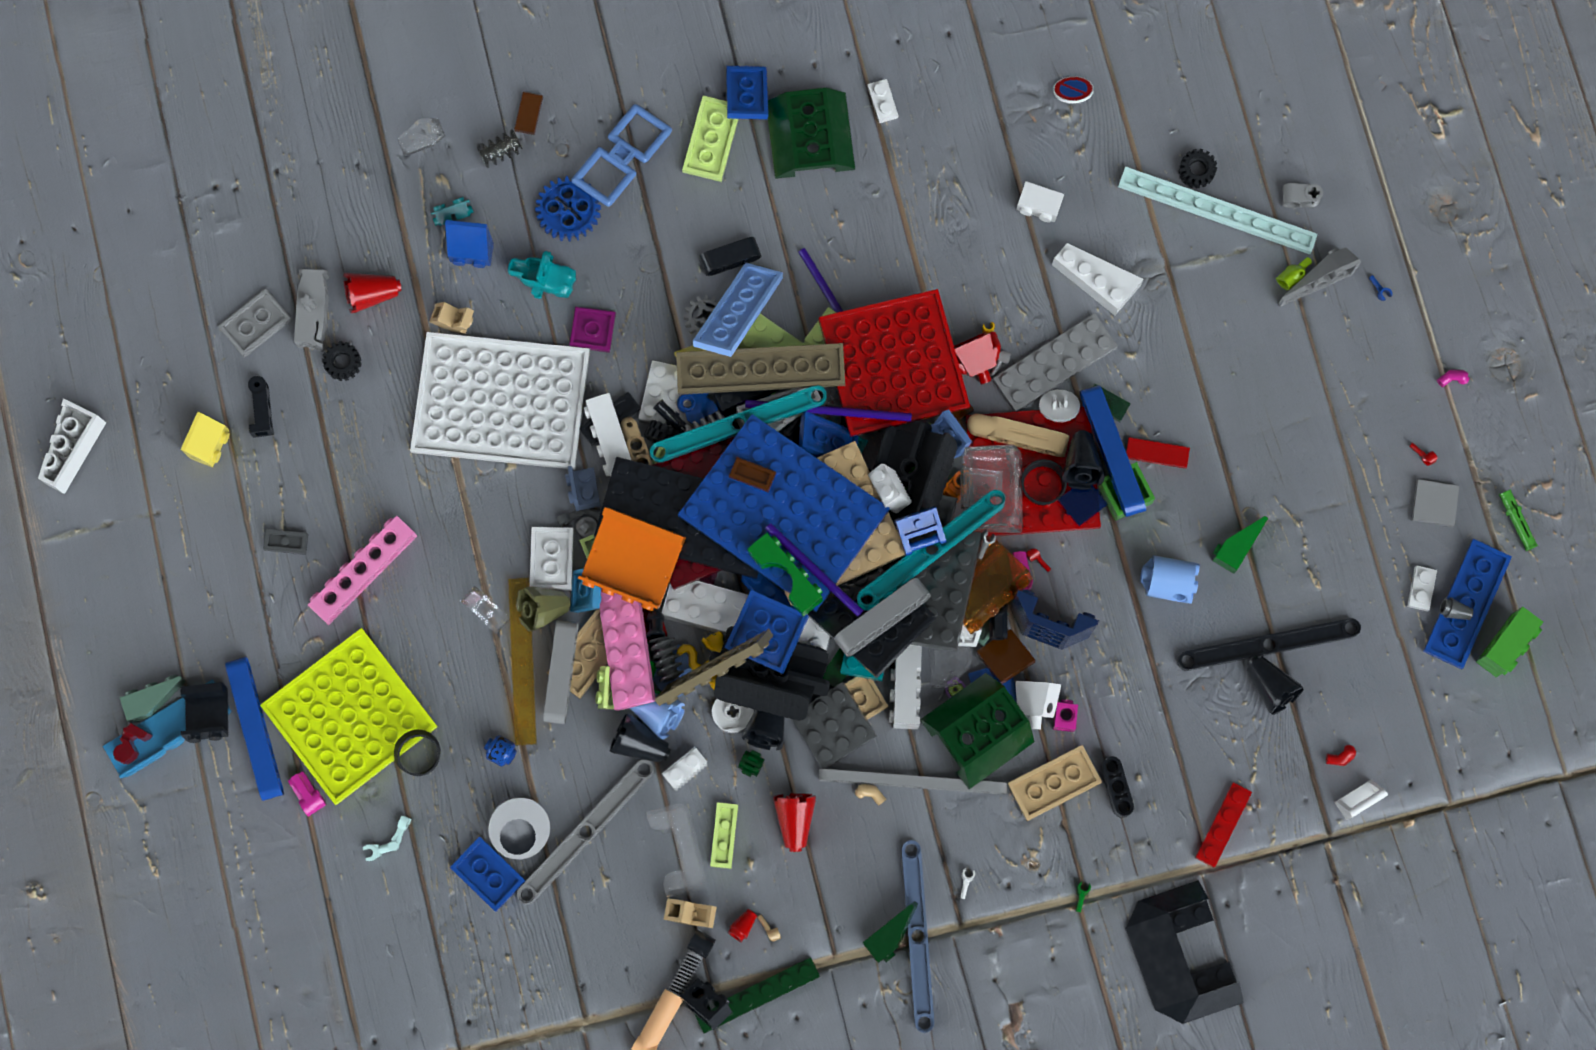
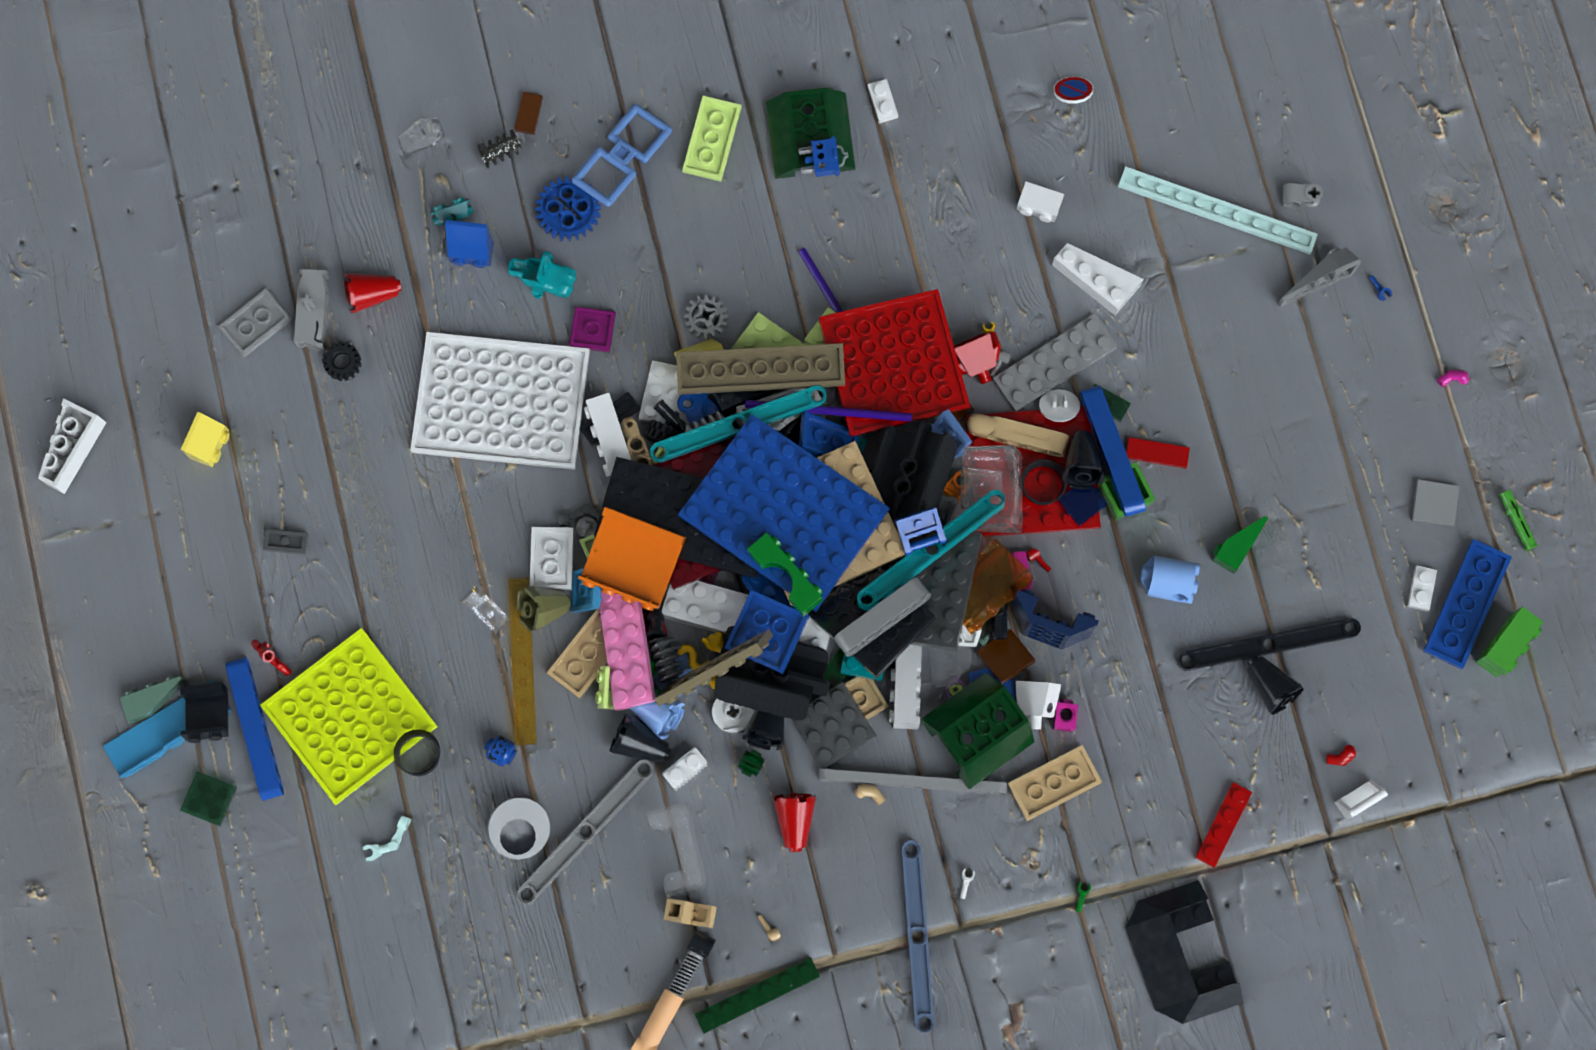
(127, 752): dark red leg -> none
(208, 798): none -> clear green plate
(262, 408): black leg -> none
(268, 656): none -> red piece
(309, 798): dark pink piece -> none
(360, 582): bright pink brick -> none
(452, 318): tan brick -> none
(487, 874): blue plate -> none
(560, 672): light grey beam -> none
(584, 488): sand blue bracket -> none
(702, 1006): black brick -> none
(724, 835): yellowish green plate -> none
(730, 256): black beam -> none
(737, 309): light blue plate -> none
(742, 925): red cone -> none
(746, 92): blue plate -> none
(752, 474): reddish brown tile -> none
(822, 577): dark purple piece -> none
(830, 157): none -> blue piece
(889, 488): white brick -> none
(889, 936): dark green slope -> none
(985, 543): light grey hand -> none
(1117, 776): black beam -> none
(1206, 160): black tyre -> none
(1293, 274): lime piece -> none
(1428, 459): red hand -> none
(1454, 609): dark grey cone -> none

